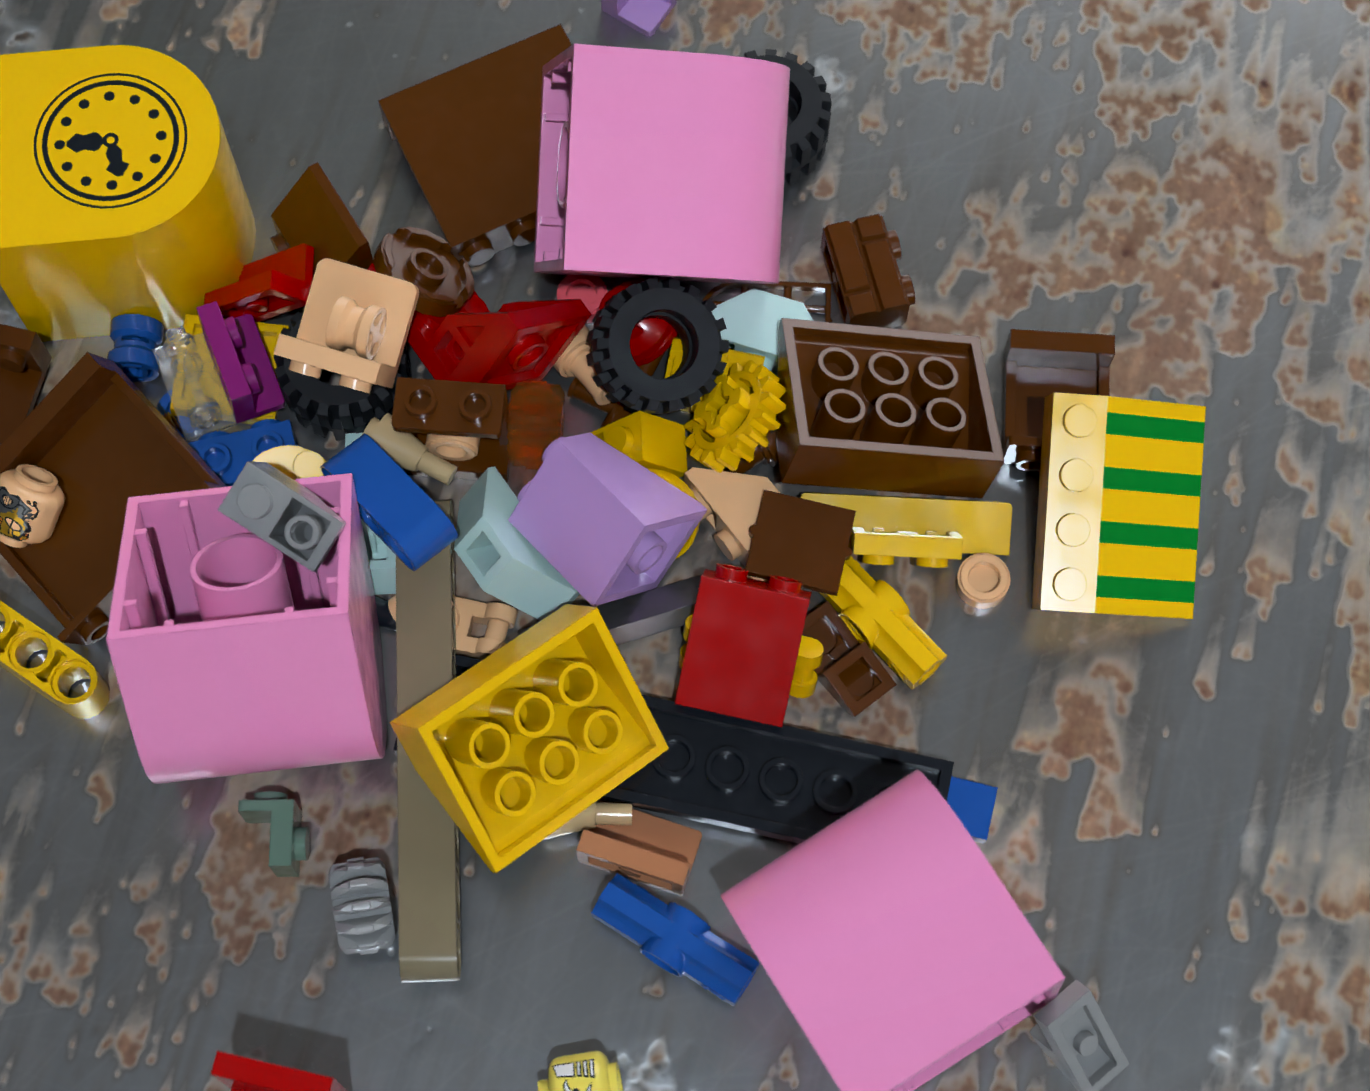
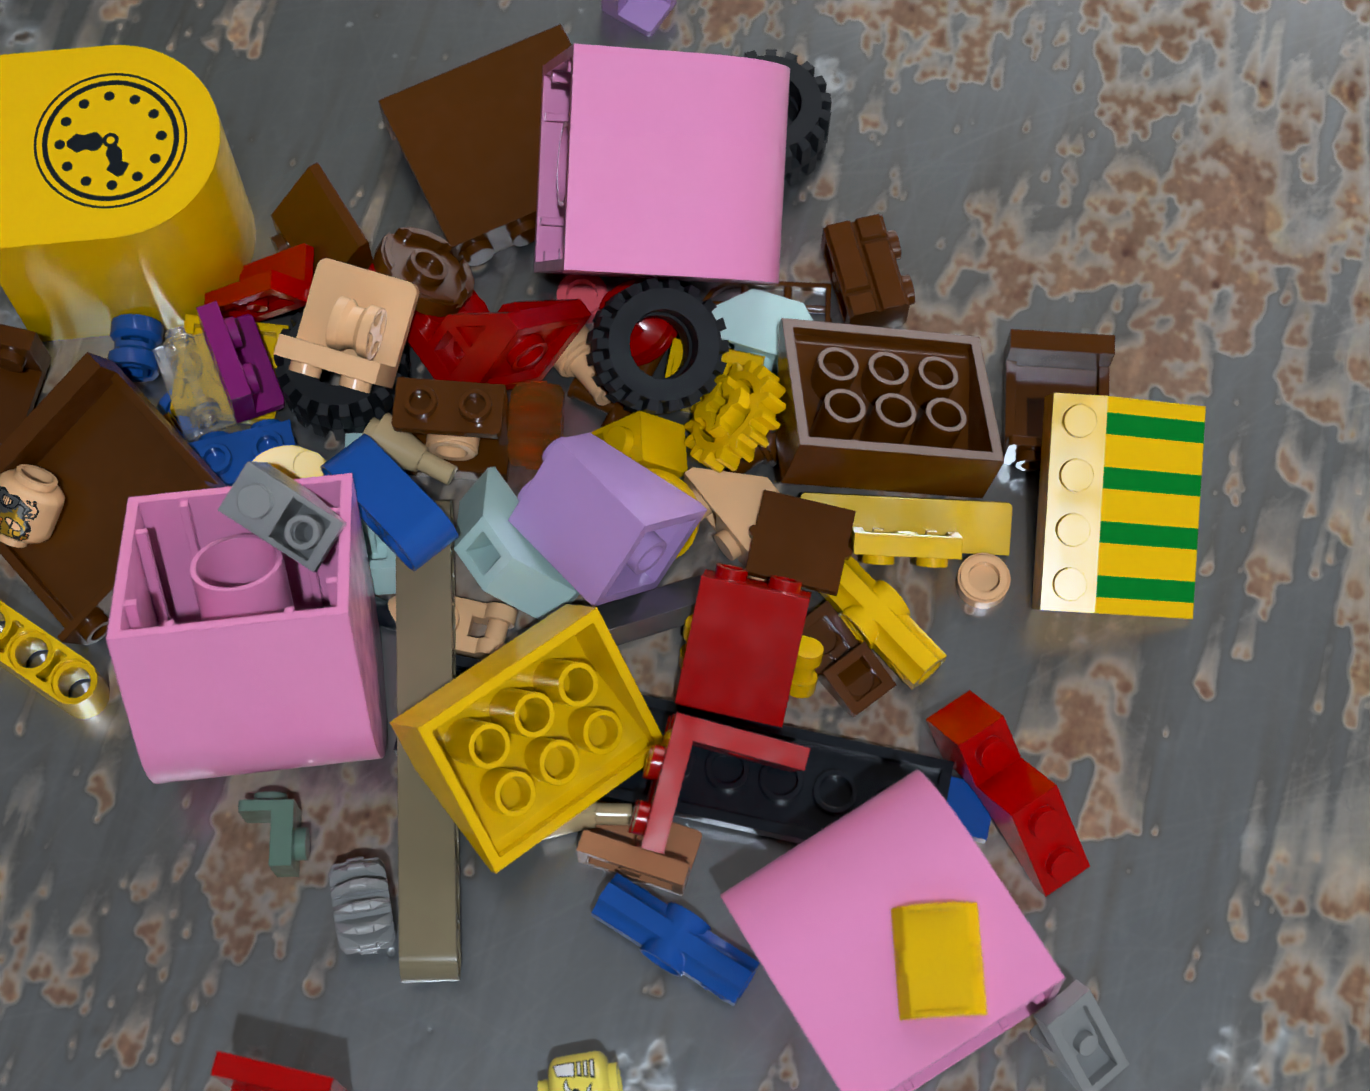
(668, 762): none -> red bracket
(938, 961): none -> yellow piece
(1015, 793): none -> red arch

